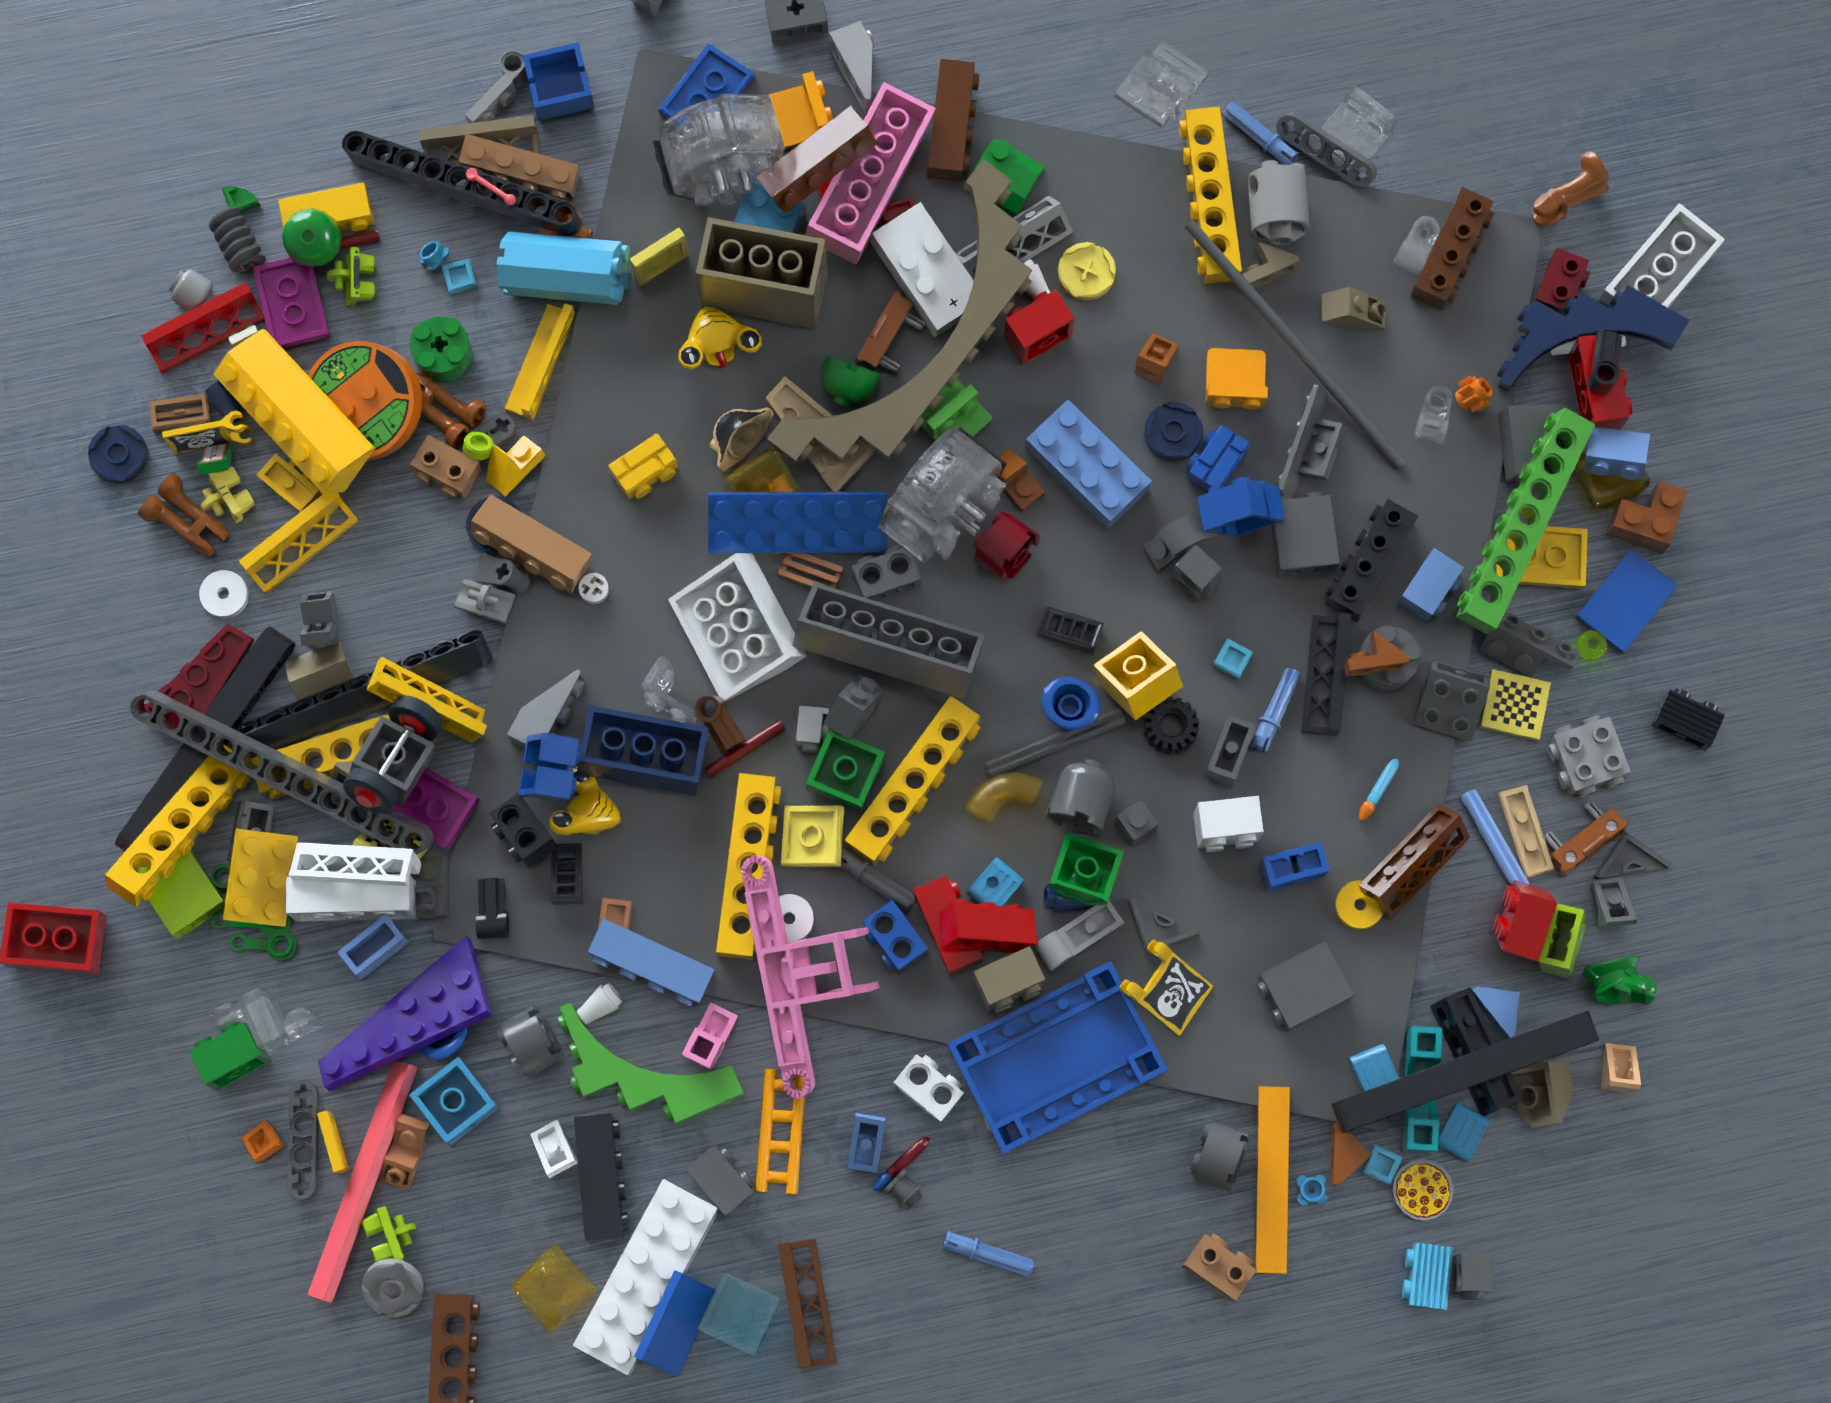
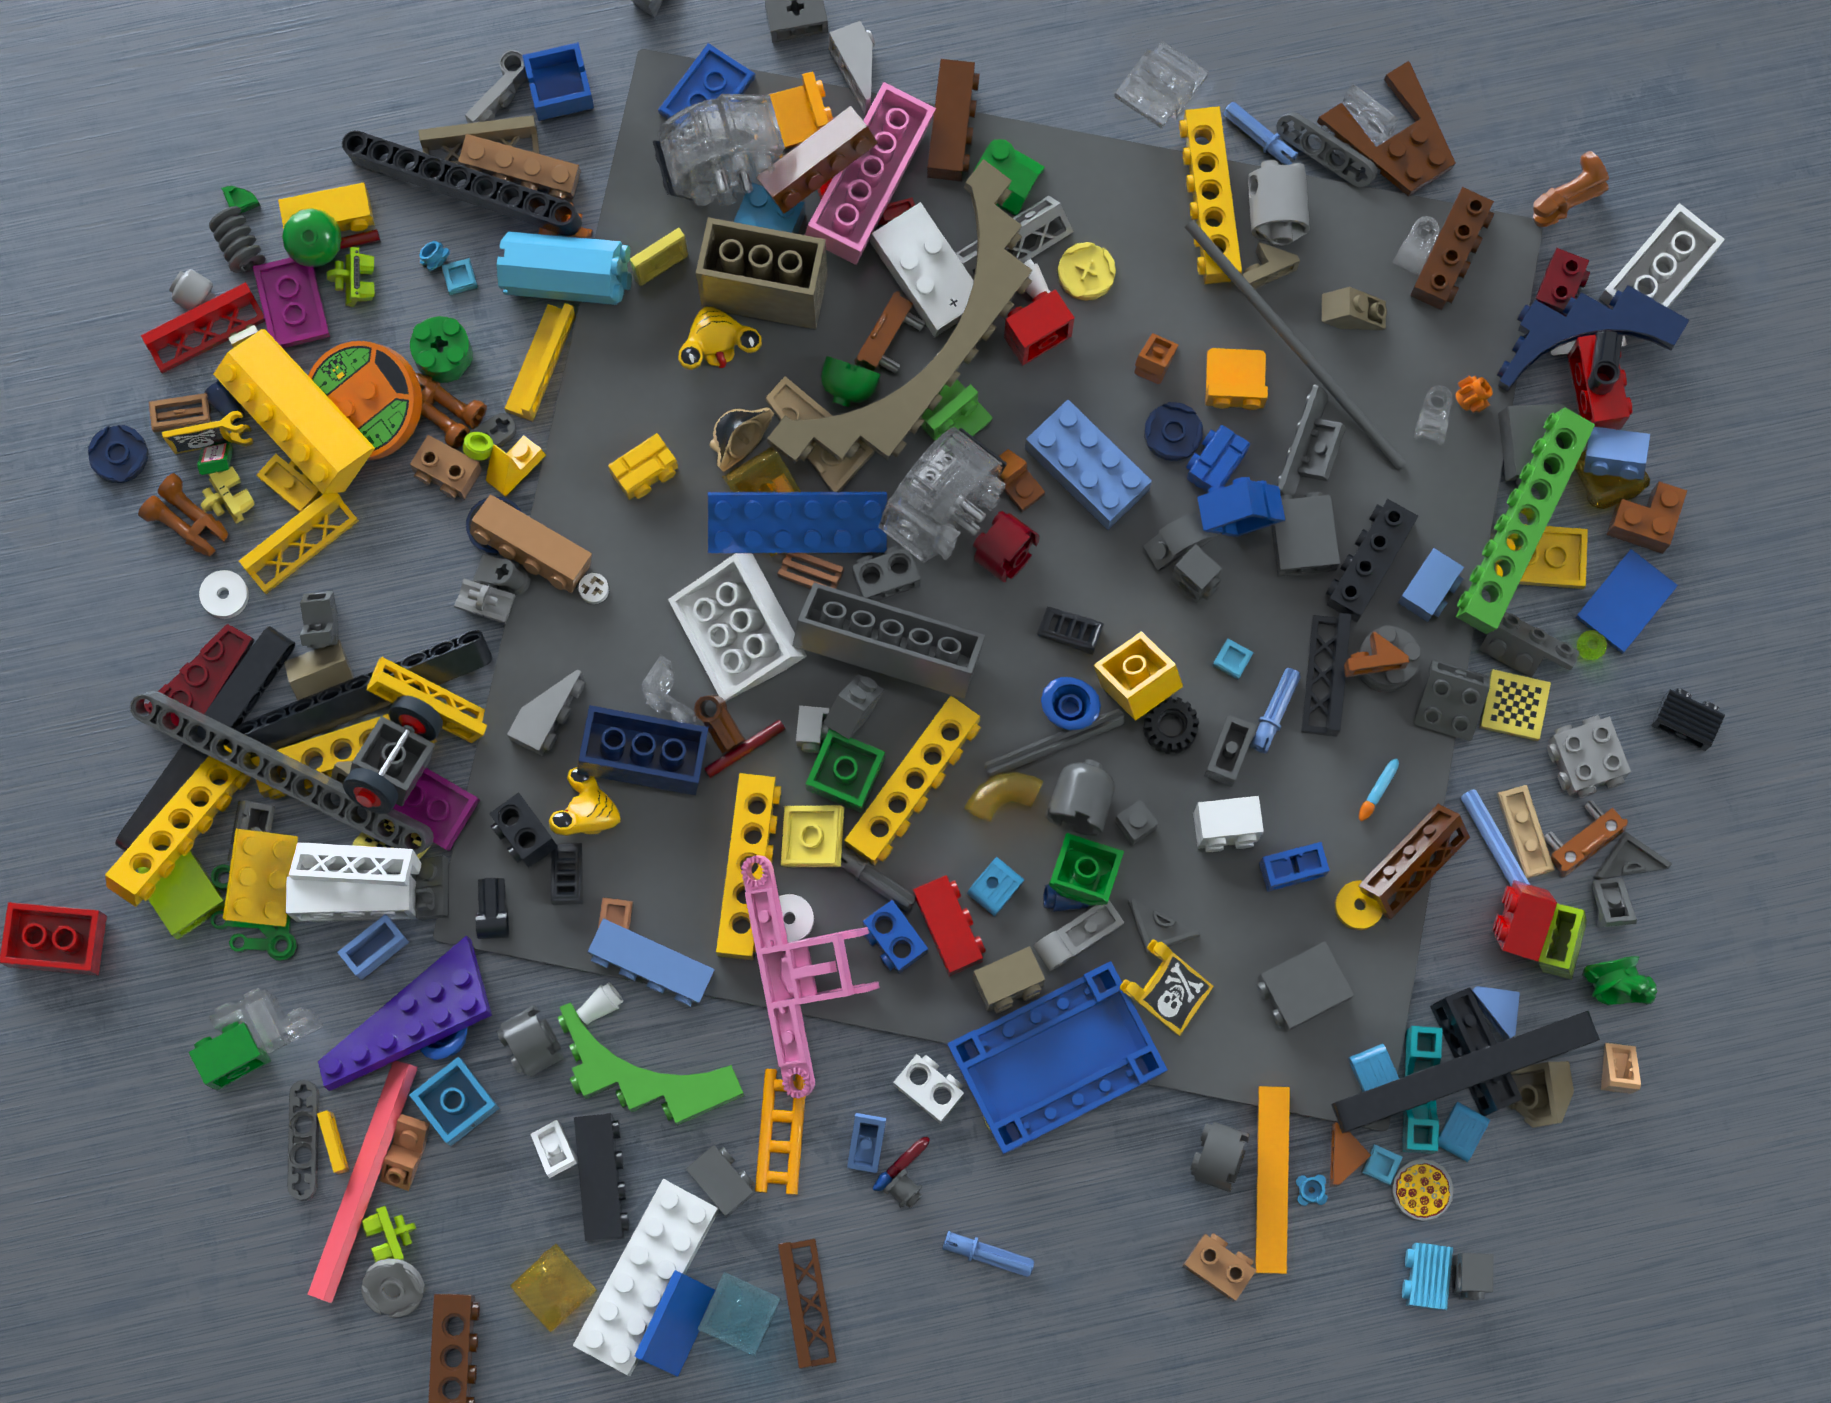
(262, 1141): orange tile -> none
(473, 175): coral hinge -> none
(560, 756): blue piece -> none
(710, 1037): bright pink brick -> none
(987, 927): red brick -> none
(1410, 156): none -> reddish brown wing

